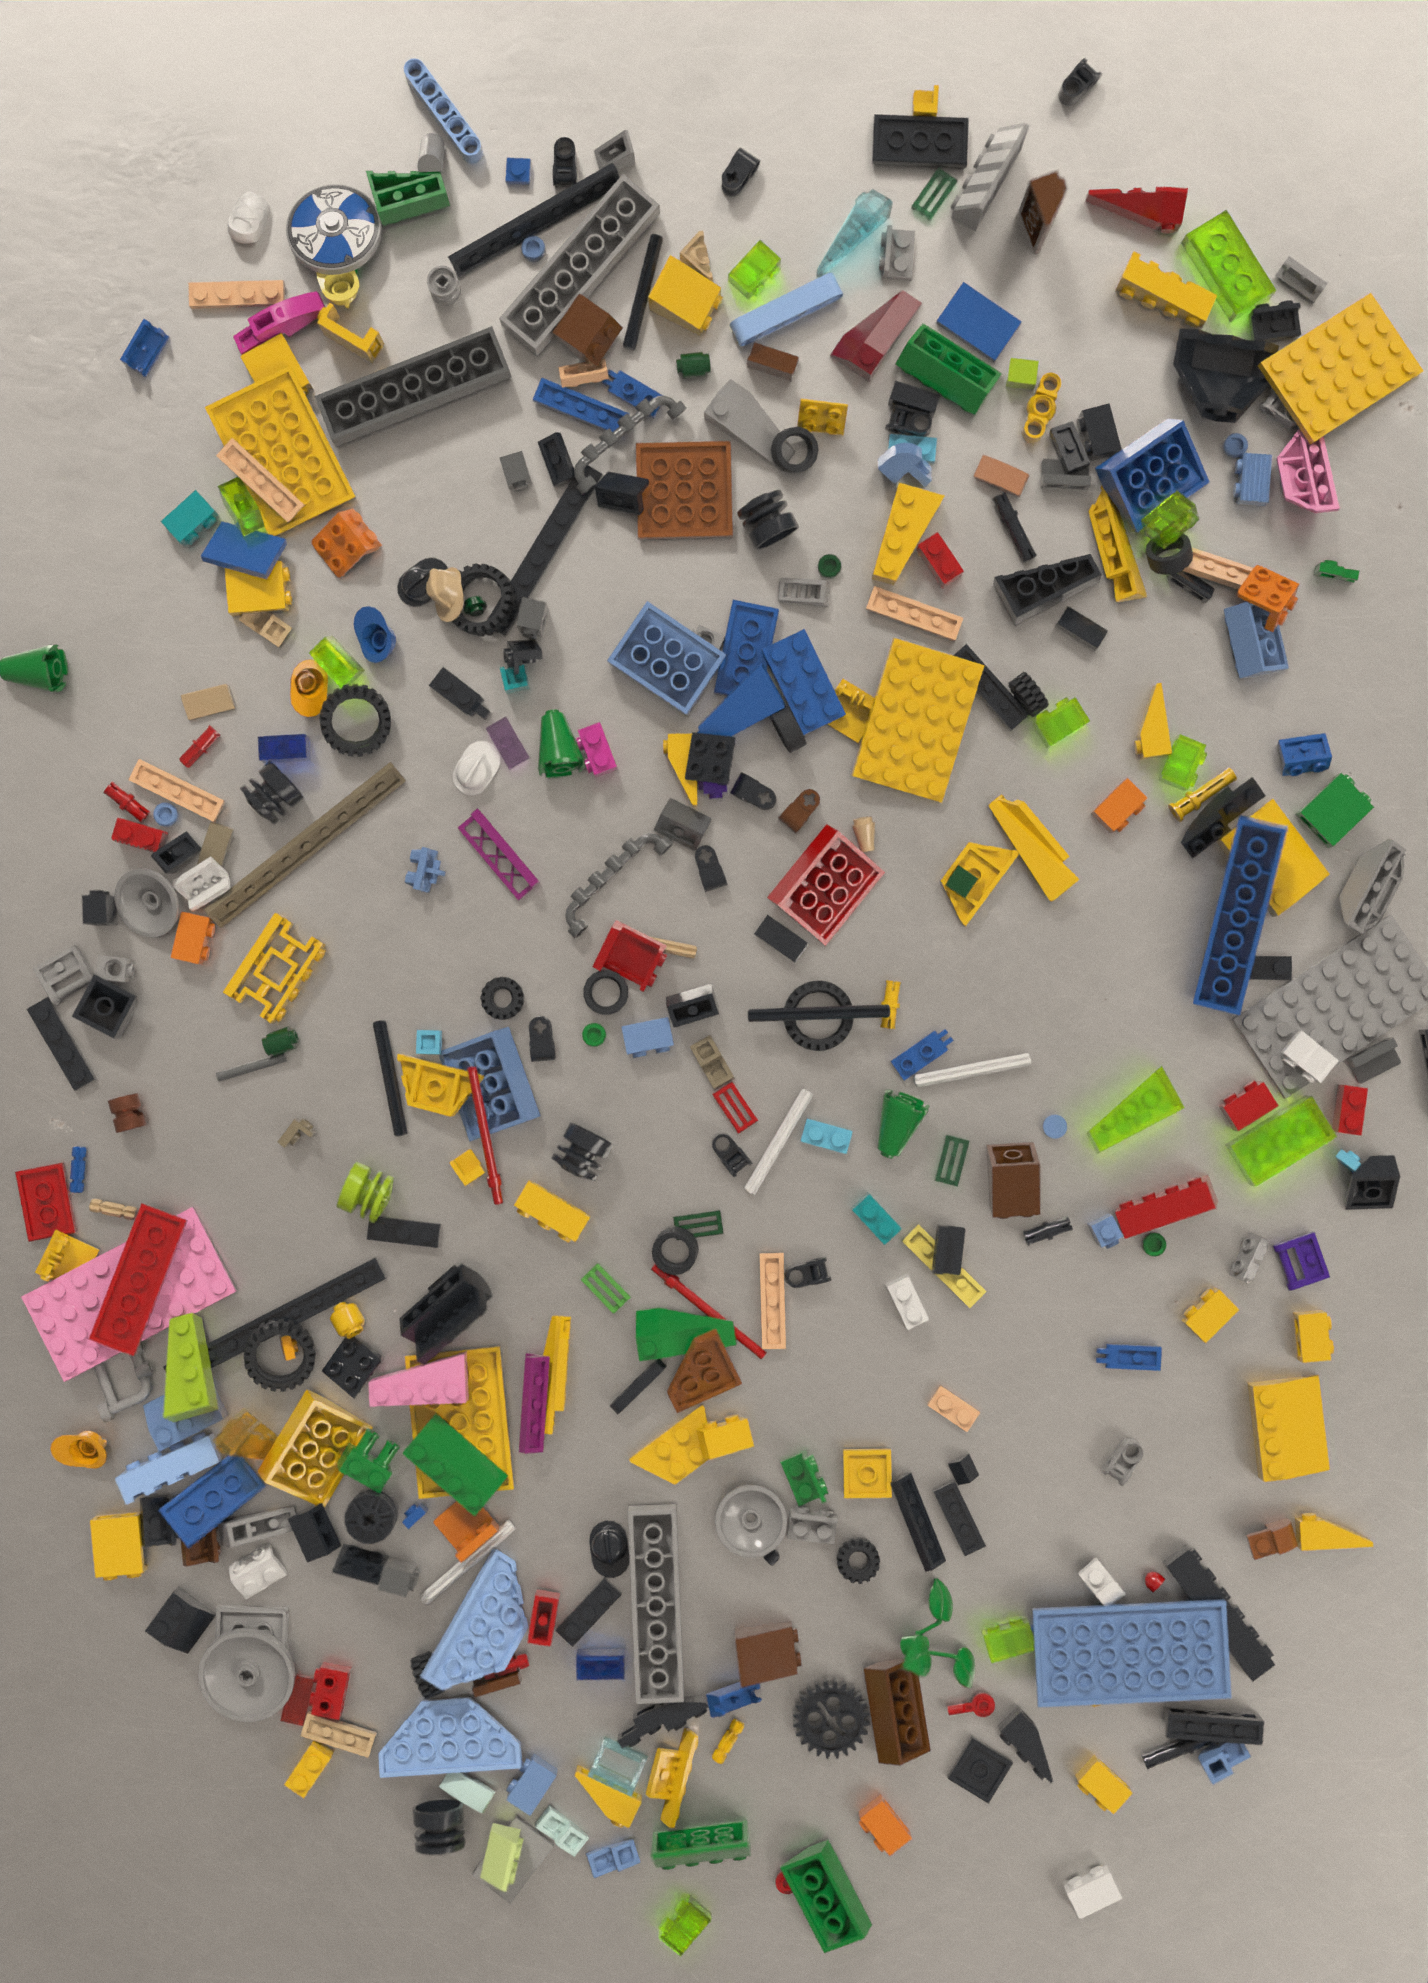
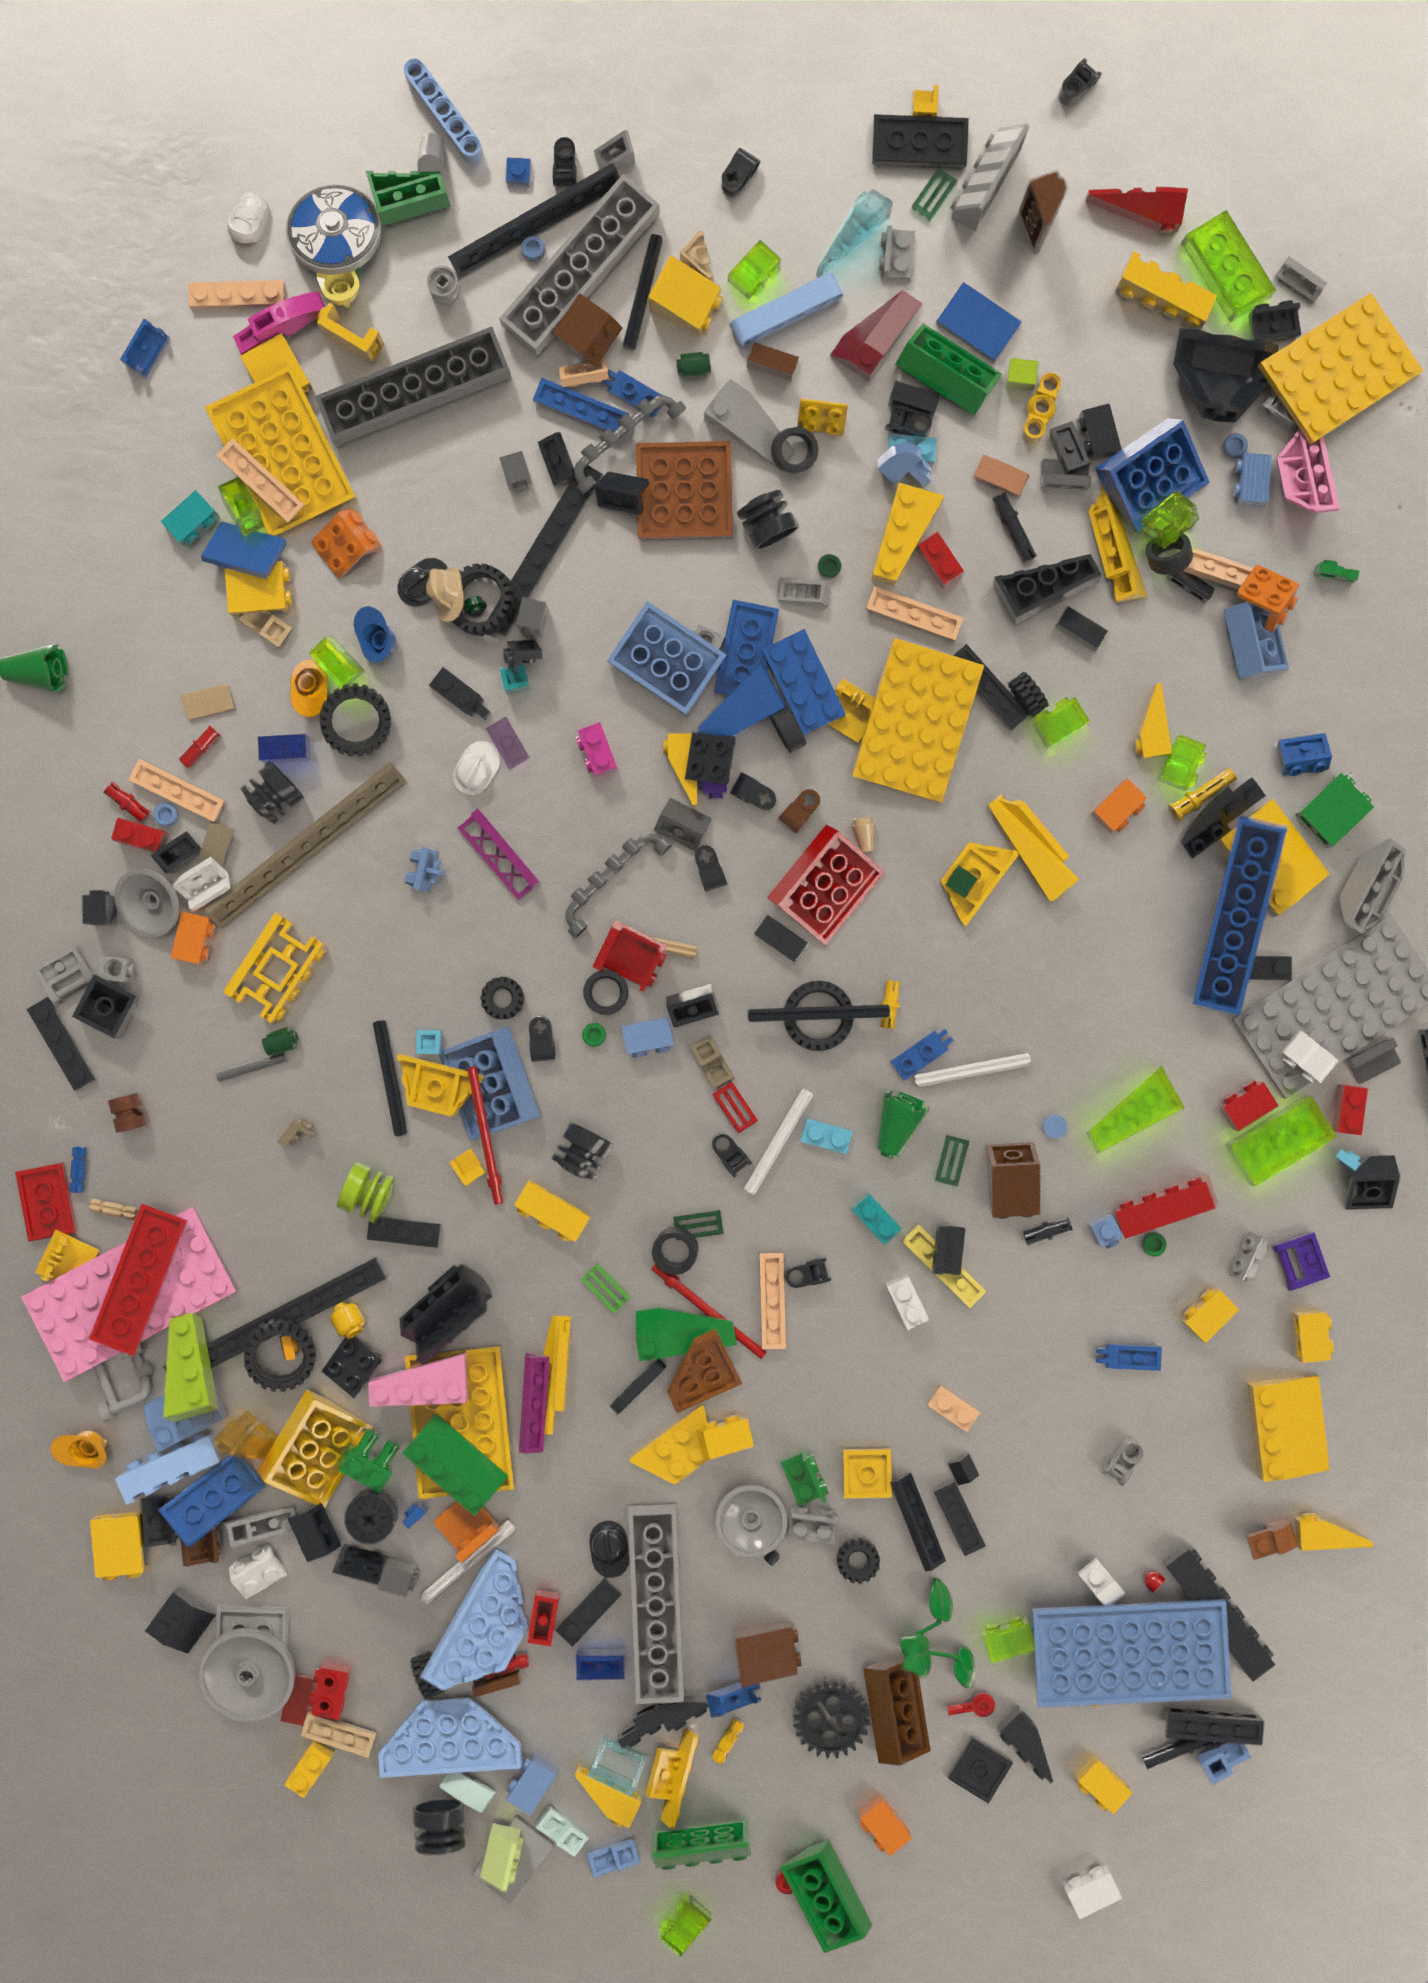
(558, 747): green cone -> none

